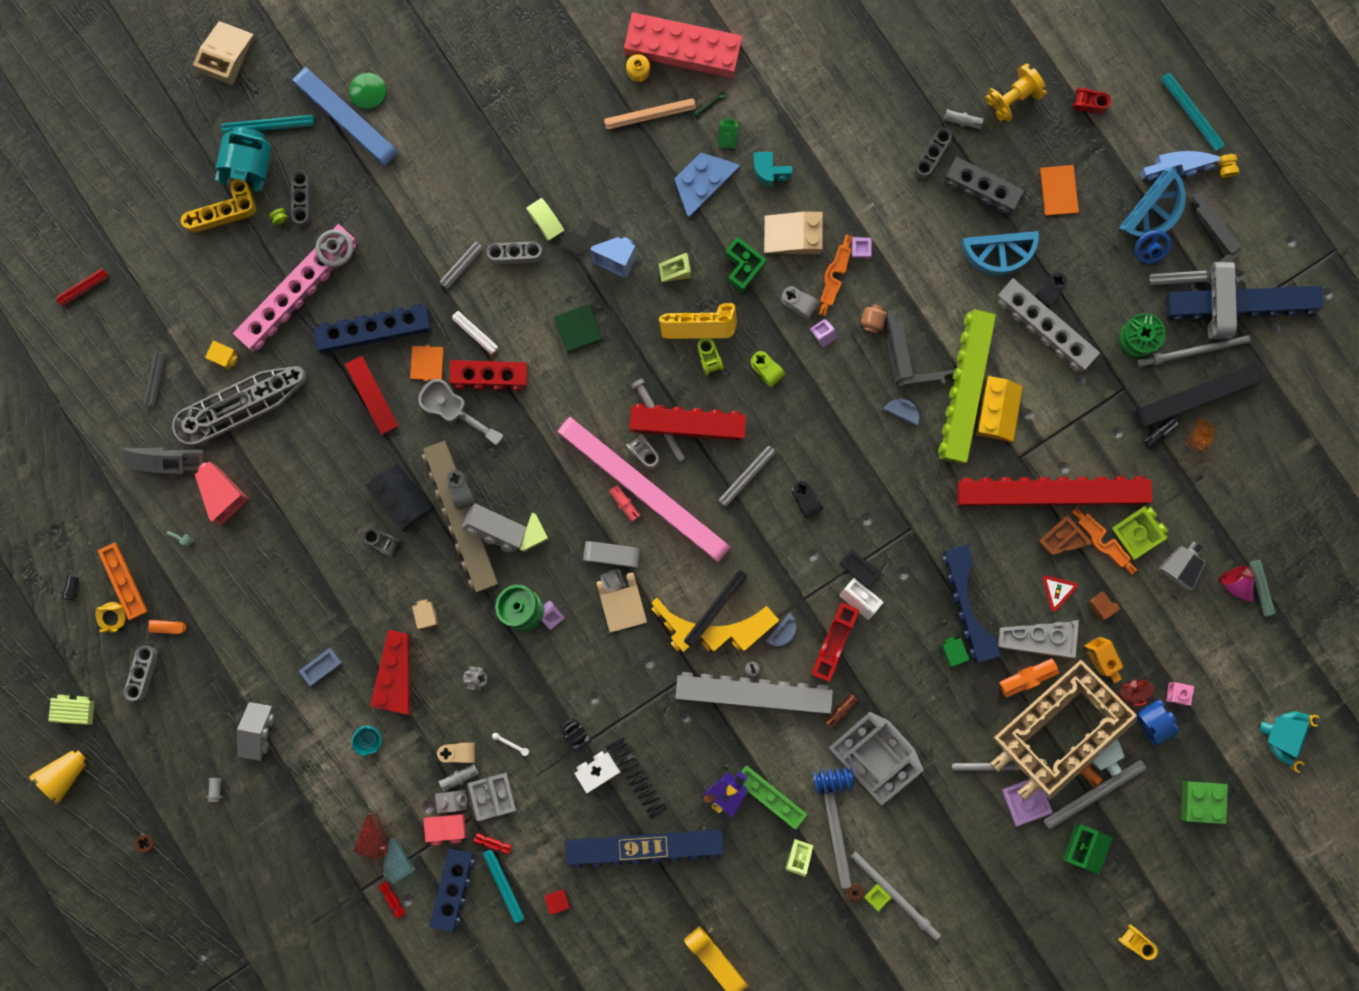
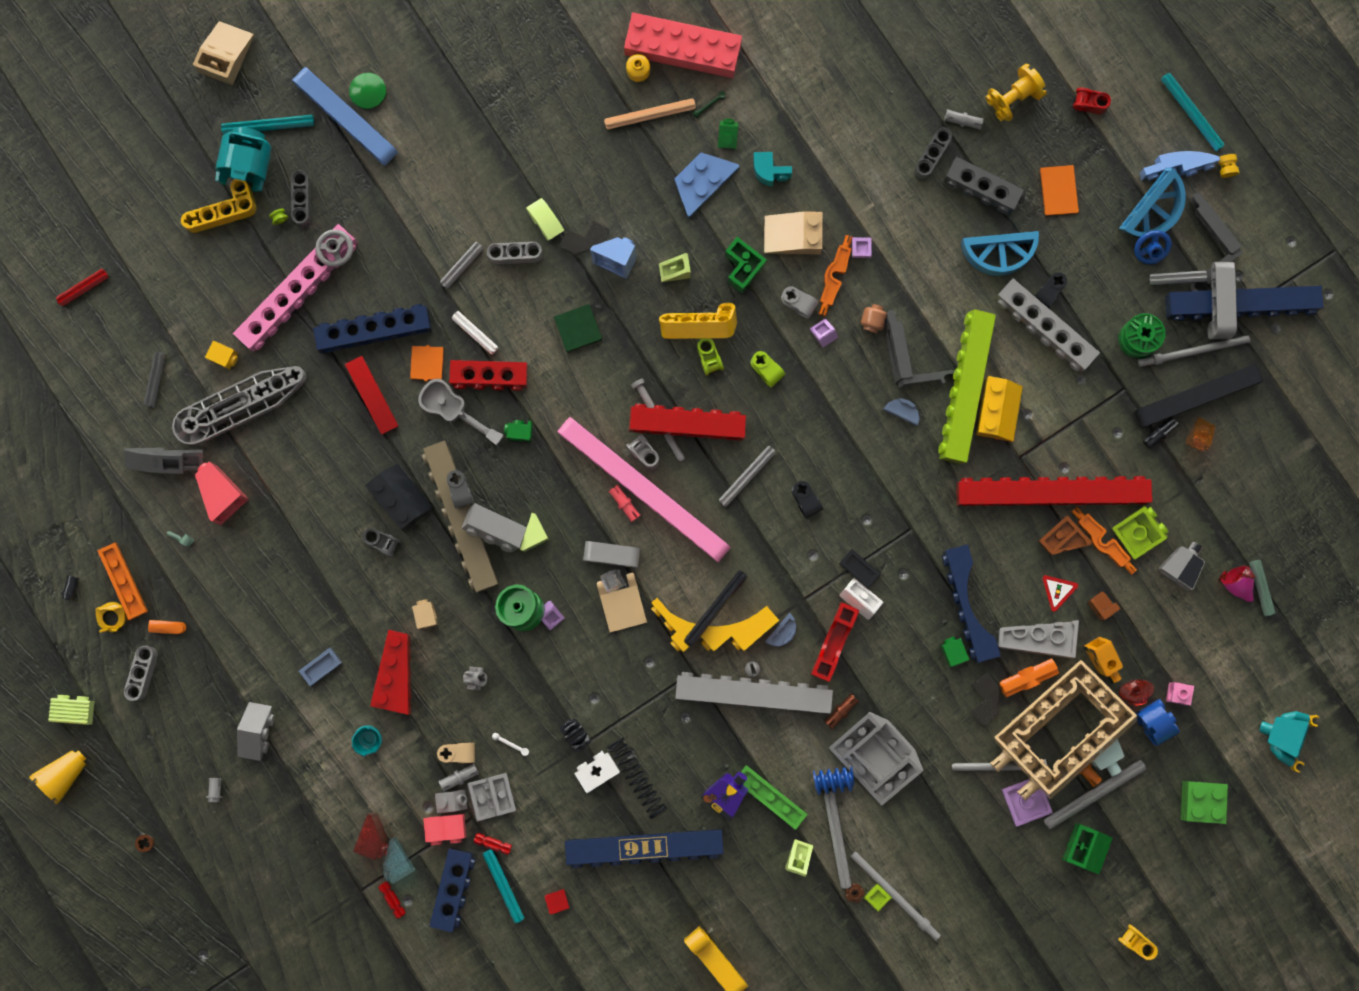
(519, 431): none -> green brick

